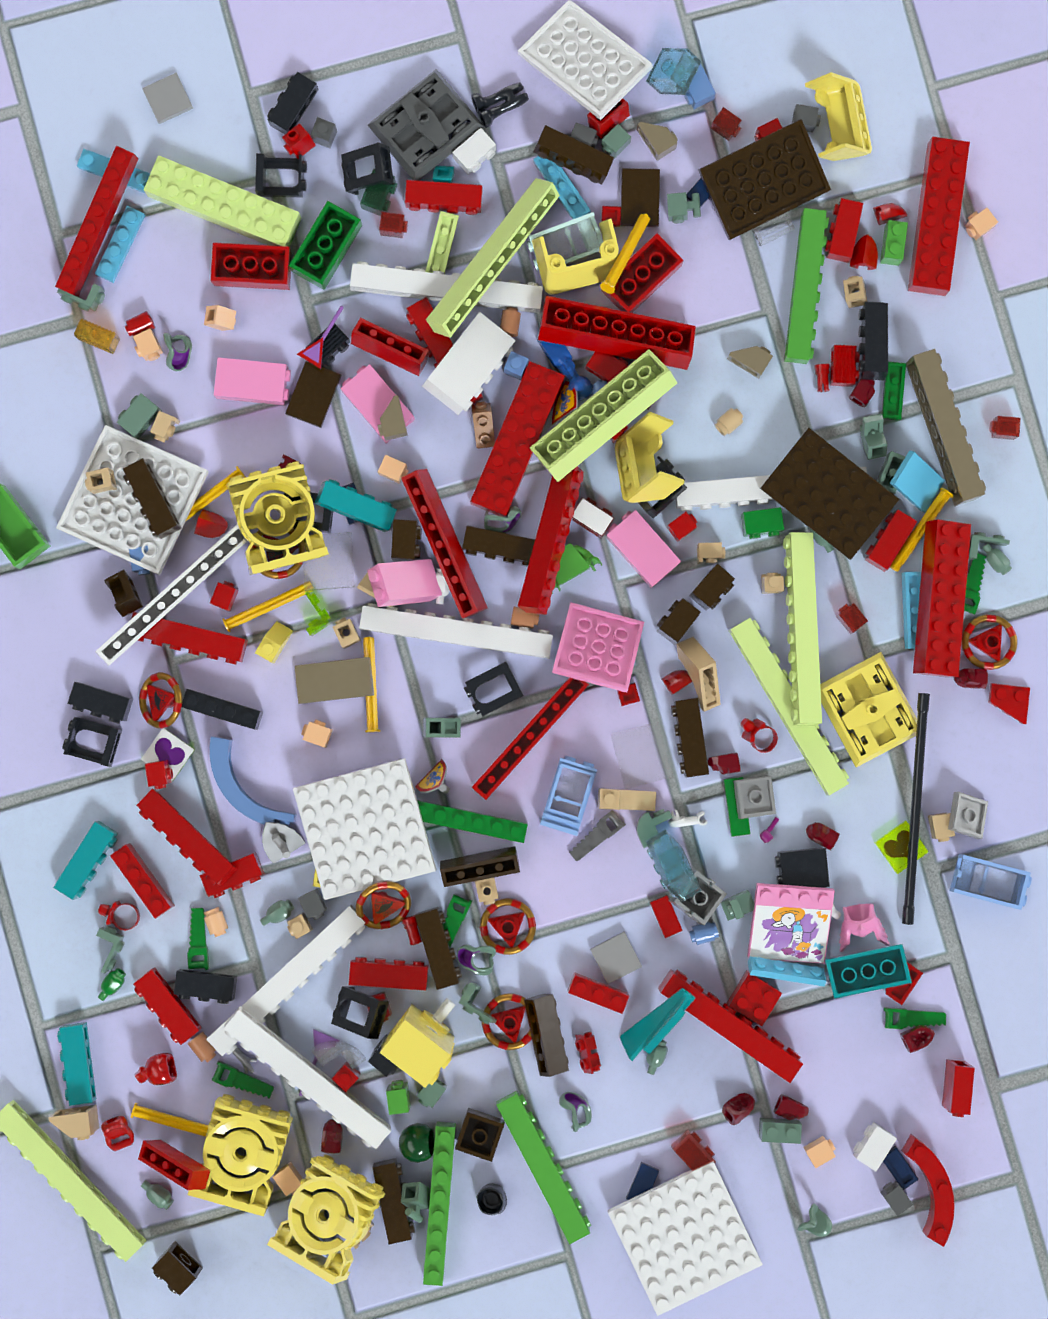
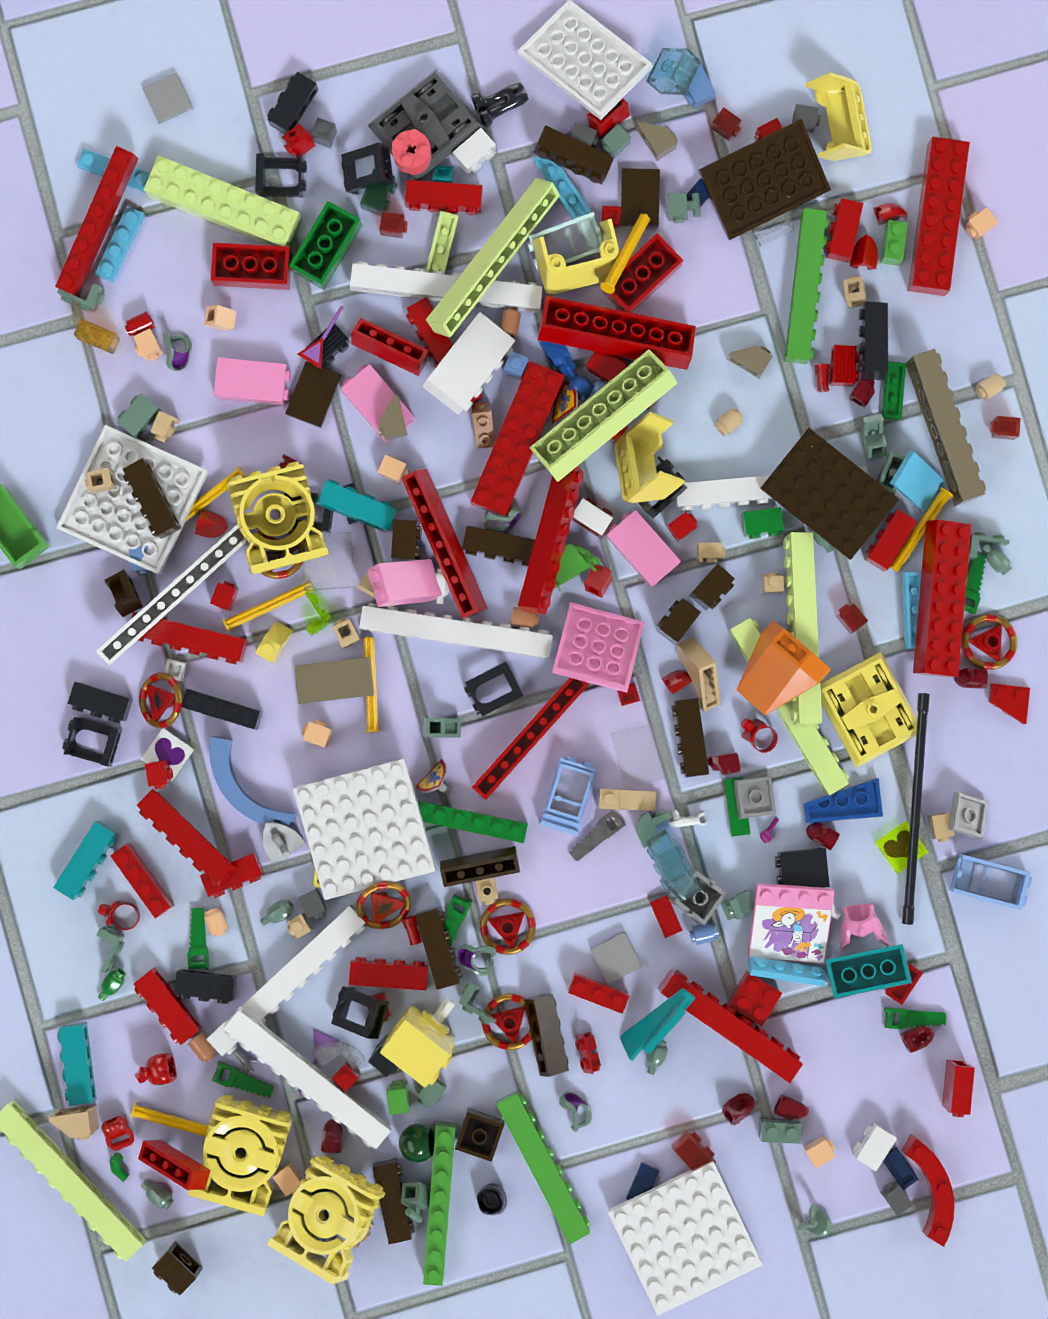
(115, 1167): none -> green arm
(175, 669): none -> white tile
(406, 161): none -> coral brick
(598, 581): none -> red brick
(779, 670): none -> orange wedge
(848, 804): none -> blue wing
(990, 386): none -> tan brick

